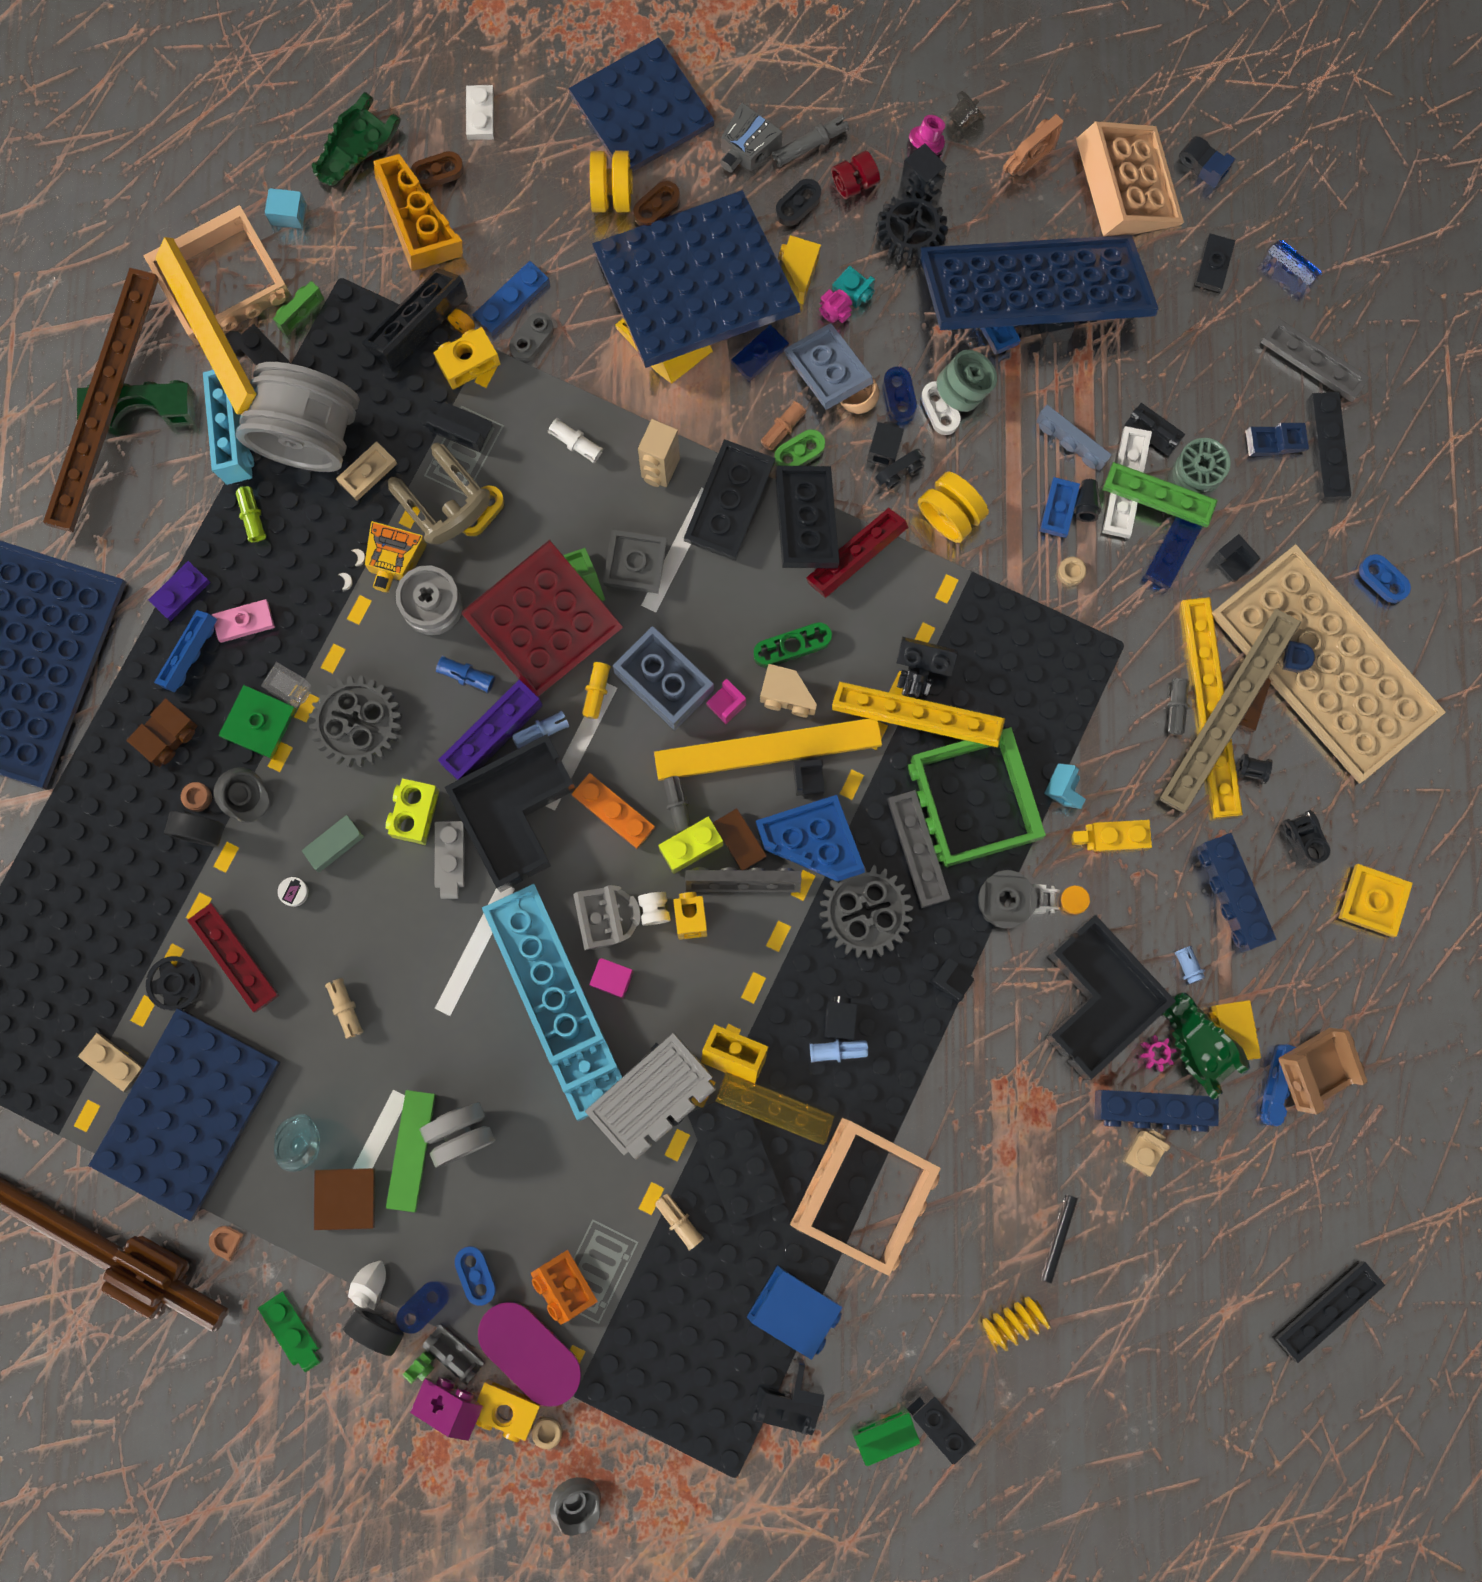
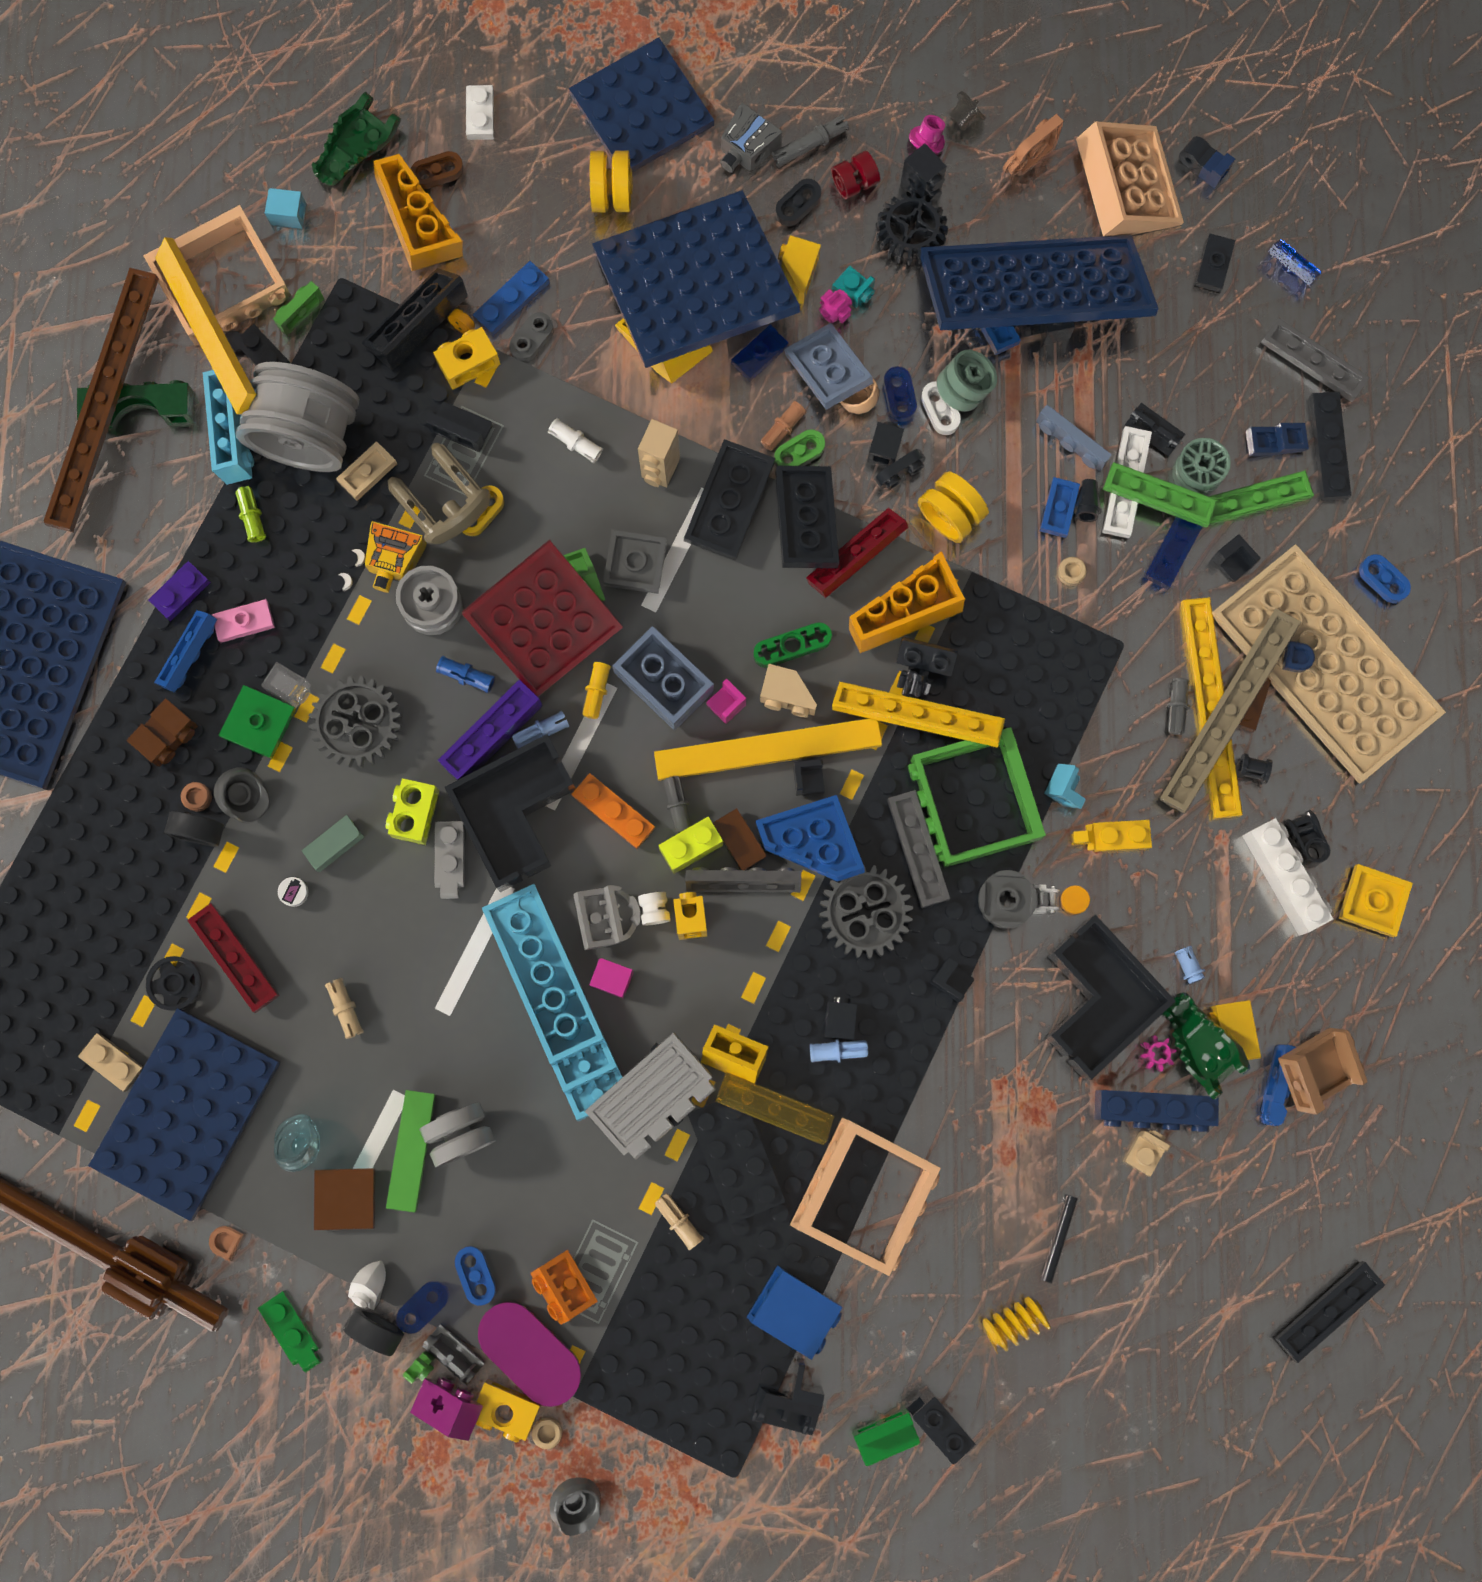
(655, 205): reddish brown plate -> none
(908, 606): none -> light orange wedge
(1236, 893): dark blue brick -> none
(1261, 497): none -> bright green tile
(1288, 877): none -> white brick

